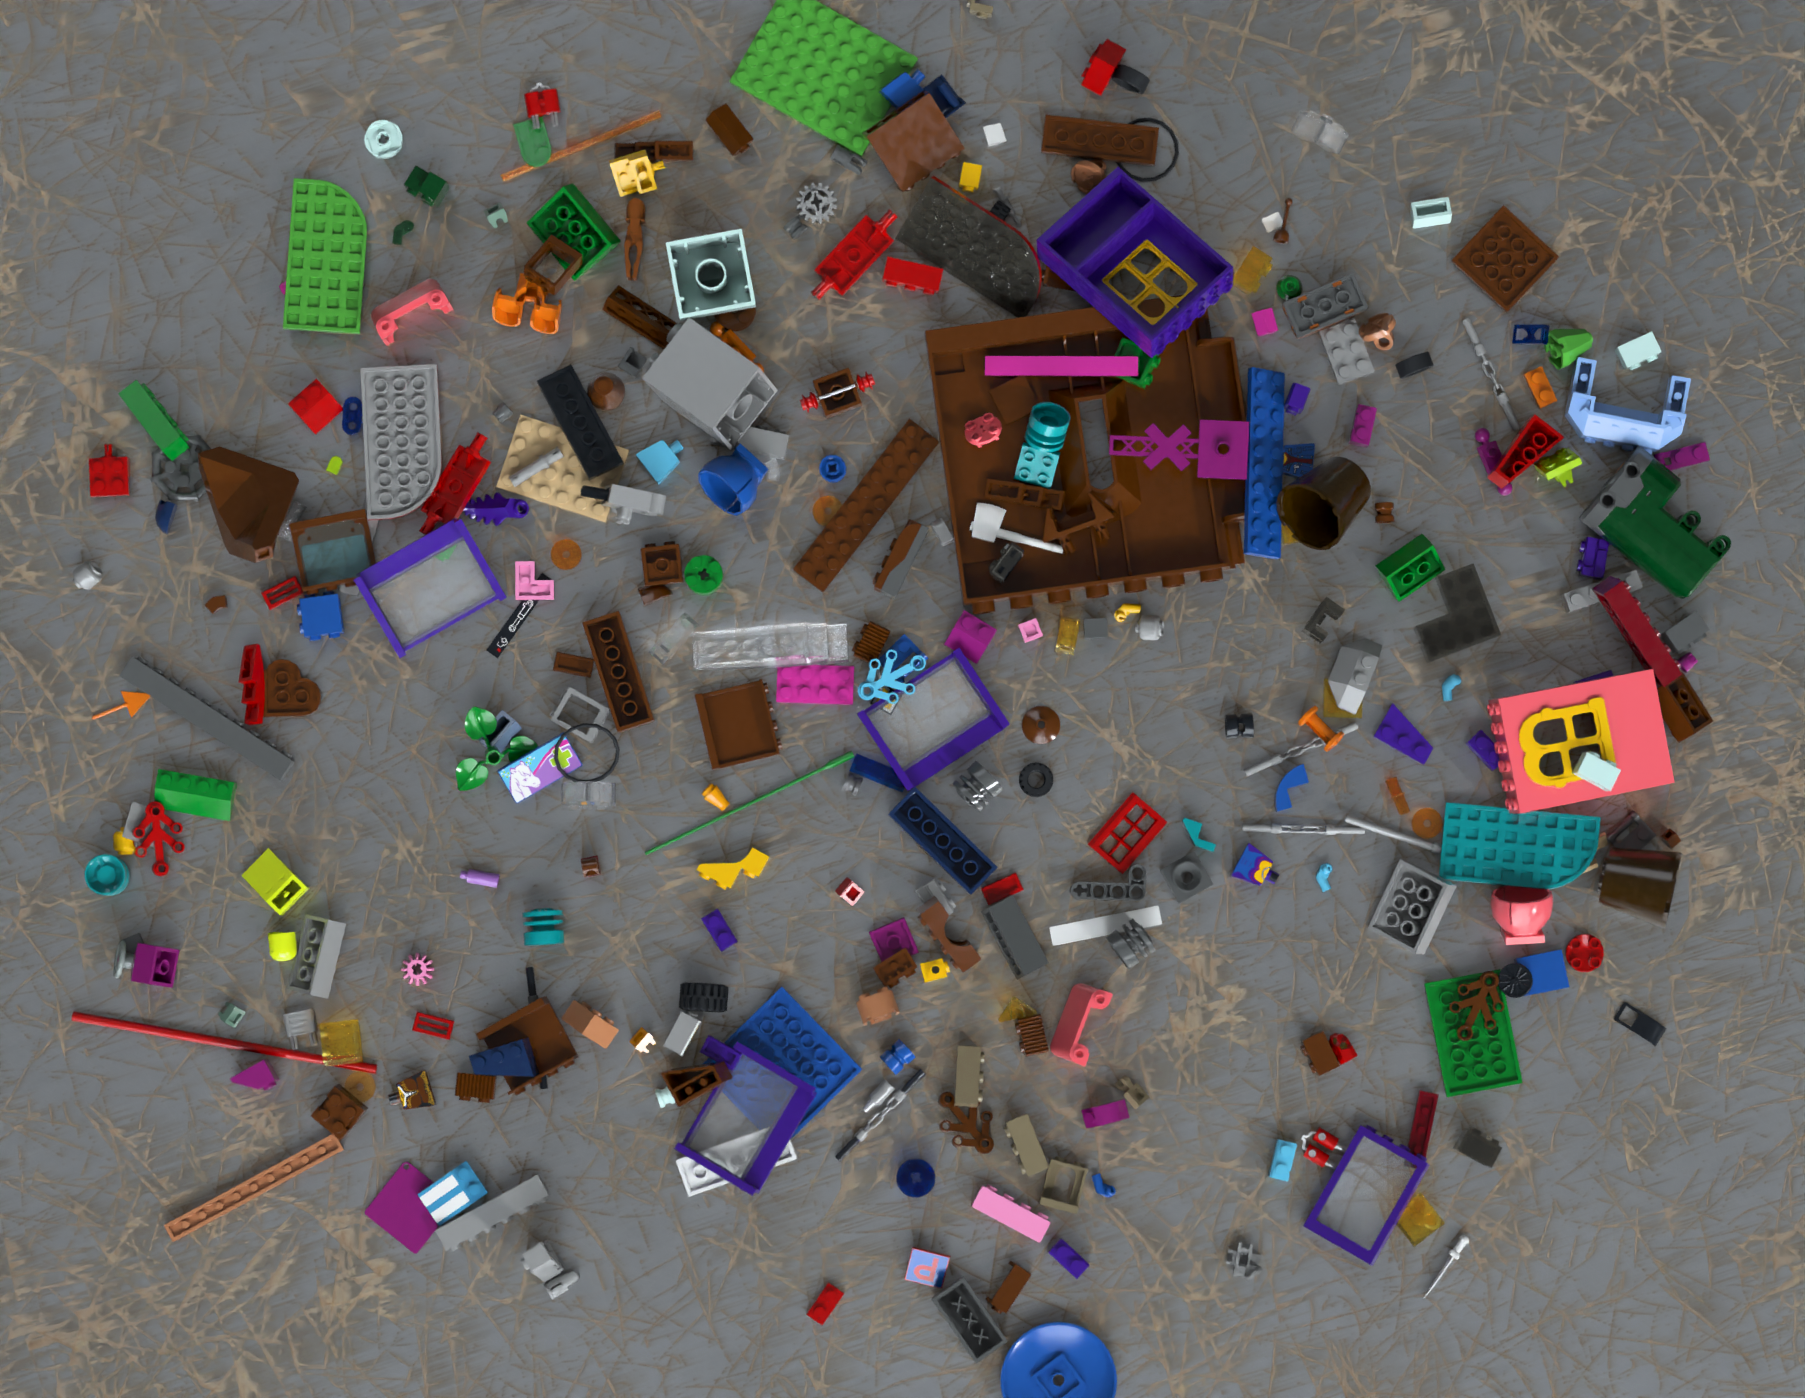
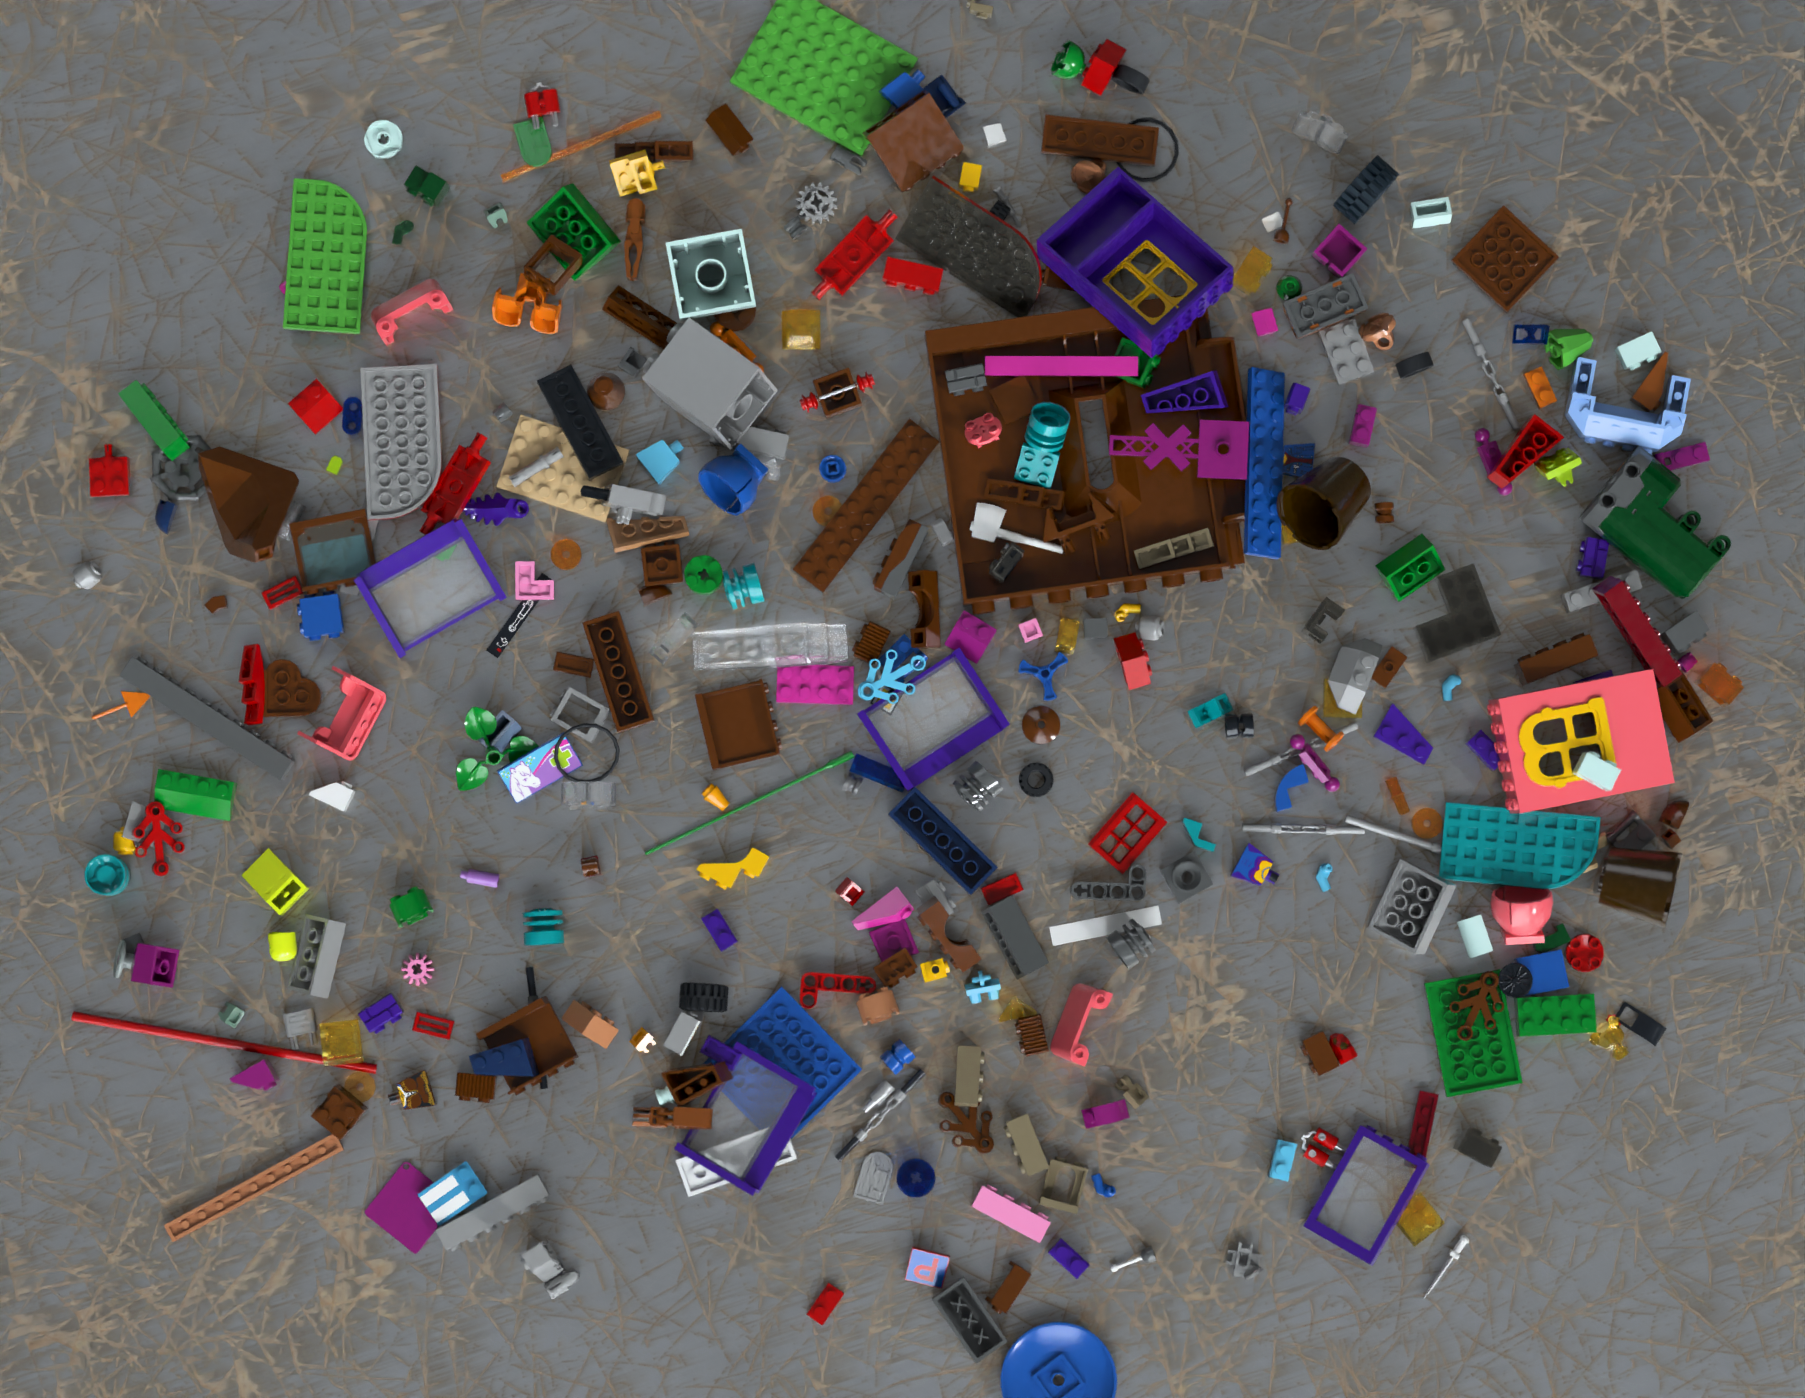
(335, 795): none -> white slope
(353, 718): none -> coral windscreen
(381, 1013): none -> dark purple brick
(410, 907): none -> green brick
(645, 531): none -> medium nougat wing
(682, 1117): none -> dark orange arm
(743, 586): none -> teal wheel
(801, 329): none -> clear yellow slope
(838, 986): none -> red beam
(874, 1178): none -> light grey window
(887, 910): none -> dark pink slope
(924, 587): none -> reddish brown arch
(965, 379): none -> dark grey brick
(982, 985): none -> medium azure hips
(1044, 674): none -> blue piece
(1069, 61): none -> green cylinder
(1133, 660): none -> red brick
(1147, 1255): none -> hinge
(1173, 548): none -> dark tan slope
(1191, 394): none -> dark purple wedge
(1210, 710): none -> teal slope
(1317, 766): none -> magenta plate
(1339, 251): none -> magenta piece
(1366, 189): none -> black wheel
(1388, 667): none -> reddish brown plate
(1475, 936): none -> light aqua brick
(1553, 940): none -> dark green leg
(1555, 660): none -> reddish brown brick
(1555, 1015): none -> green brick
(1611, 1038): none -> clear yellow animal
(1651, 388): none -> dark orange slope
(1674, 813): none -> reddish brown brick
(1719, 684): none -> clear orange brick

